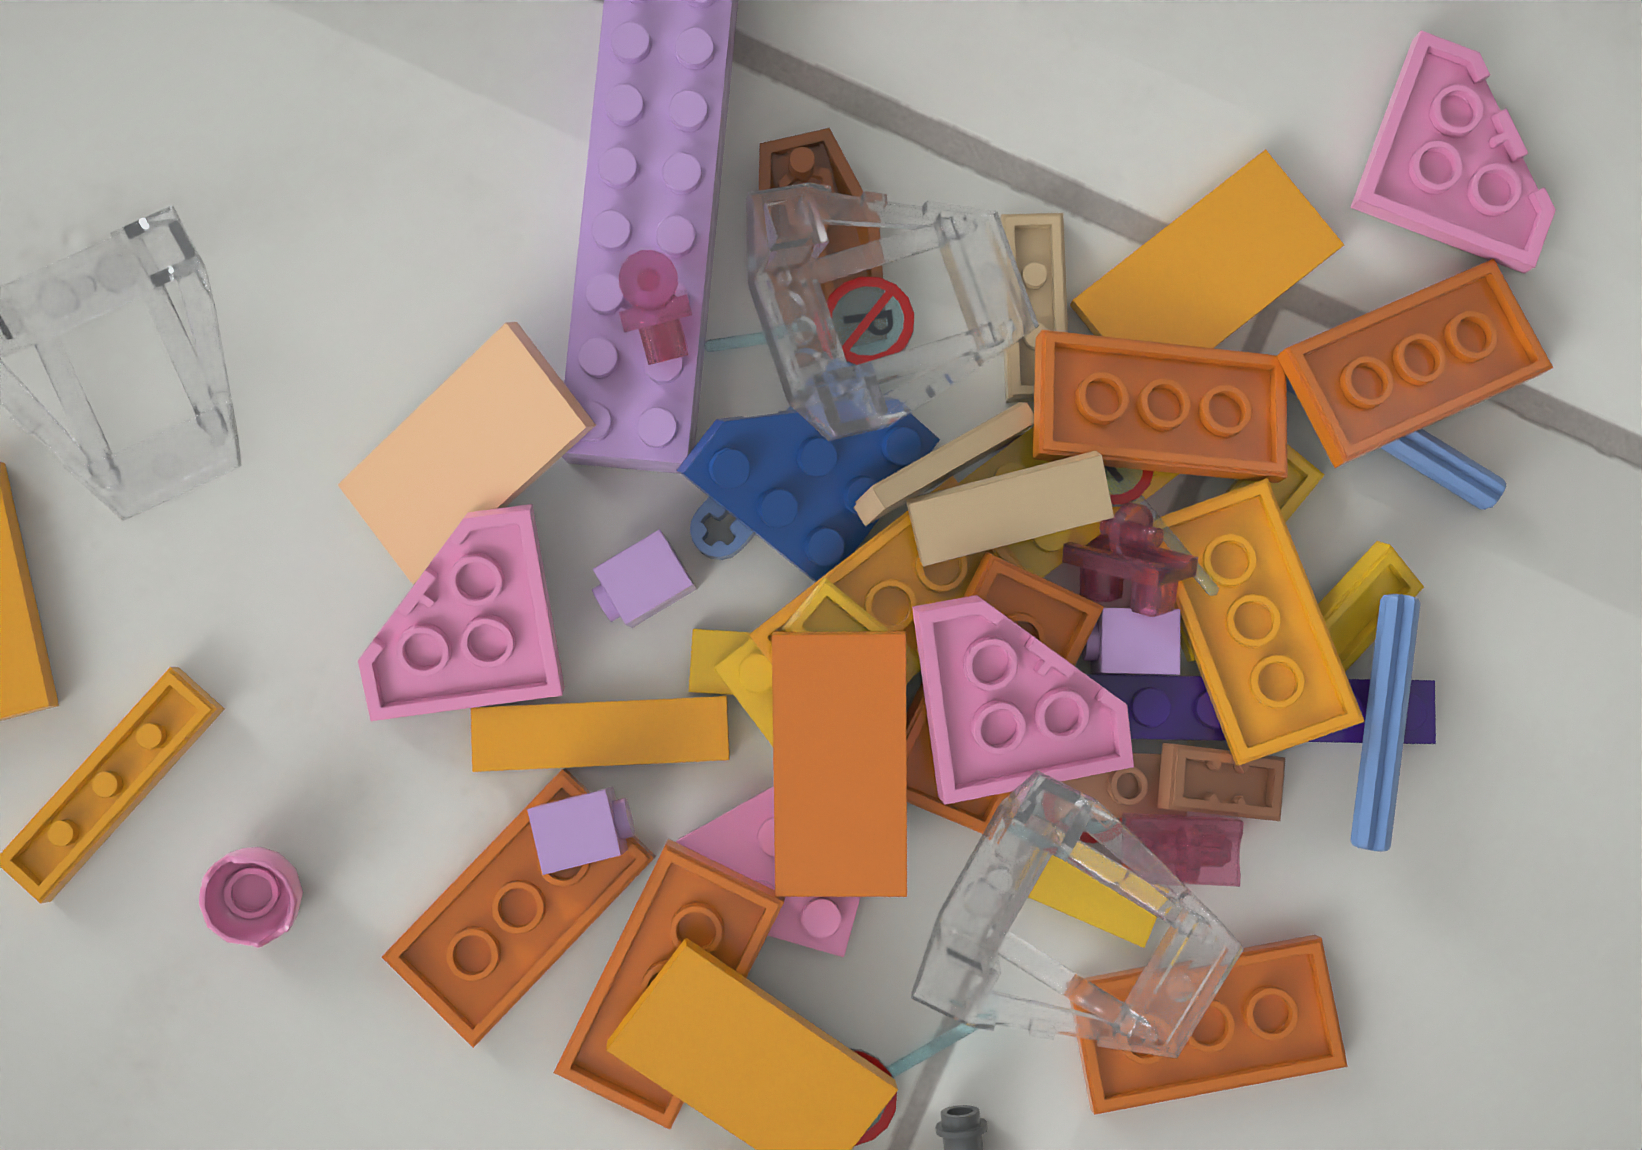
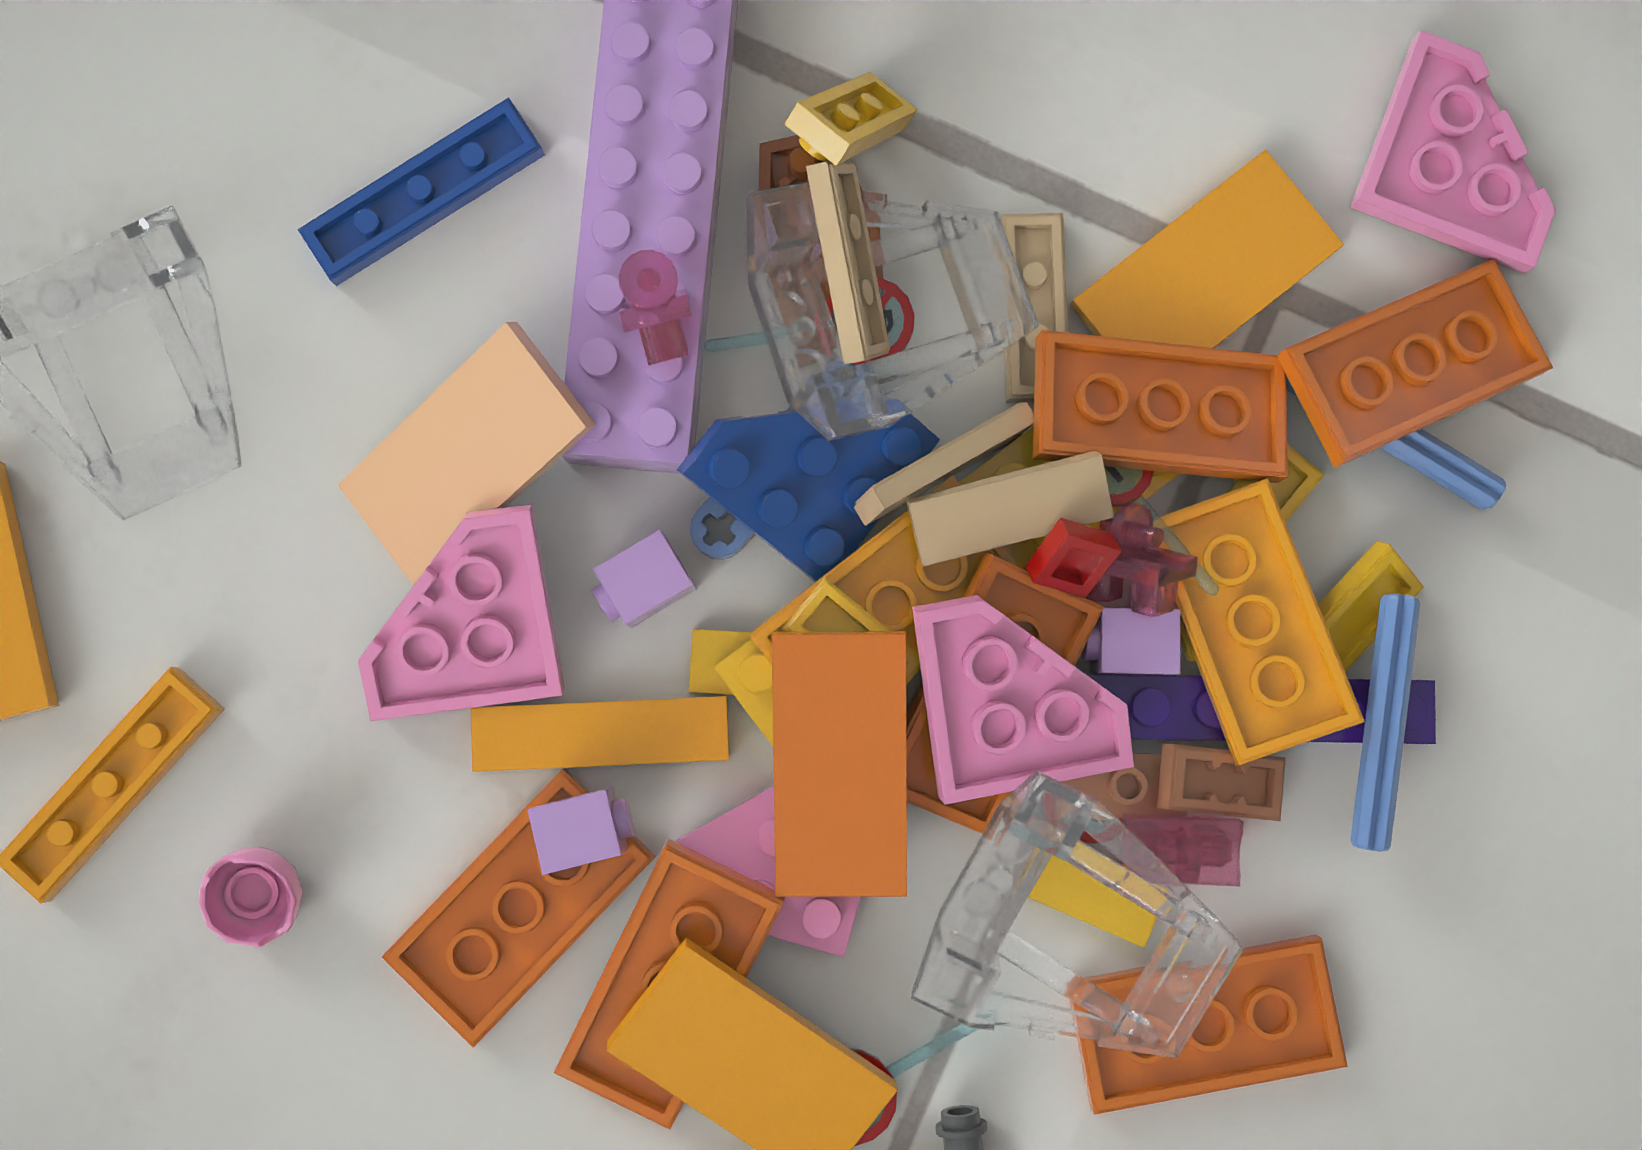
(421, 192): none -> blue tile
(848, 260): none -> tan tile
(849, 118): none -> yellow plate
(1073, 558): none -> red plate

